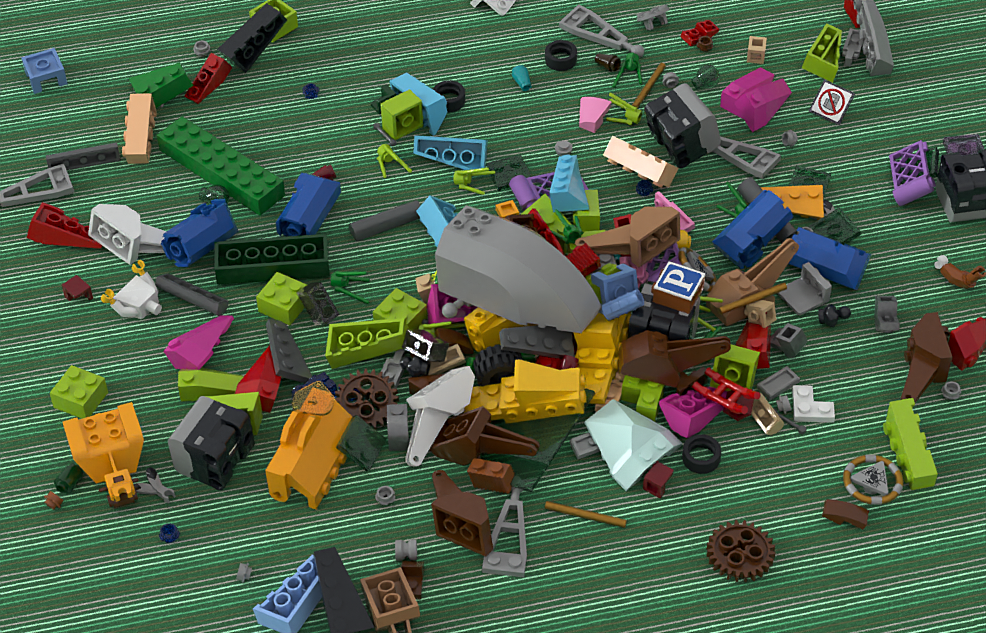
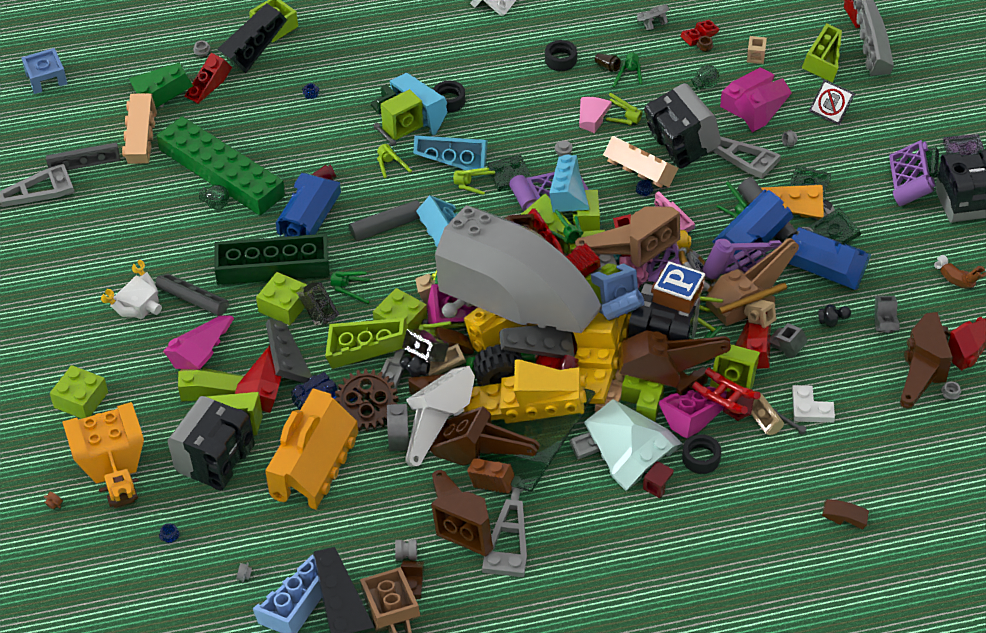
(54, 228): red wedge -> none
(68, 478): dark green brick -> none
(75, 288): dark red panel -> none
(122, 232): white slope -> none
(154, 487): light grey piece -> none
(198, 232): blue brick -> none
(316, 395): clear yellow piece -> none
(361, 443): clear green plate -> none
(385, 491): light grey plate -> none
(507, 208): light orange tile -> none
(521, 76): teal cone -> none
(580, 14): light grey plate -> none
(585, 514): pearl gold bar -> none
(649, 85): pearl gold bar -> none
(670, 80): light grey plate -> none
(722, 256): none -> medium lavender piece
(740, 551): reddish brown gear -> none
(778, 383): light grey tile -> none
(783, 404): light grey plate -> none
(807, 292): light grey bracket -> none
(852, 46): light grey hinge -> none
(872, 479): piece -> none
(909, 444): lime wedge -> none

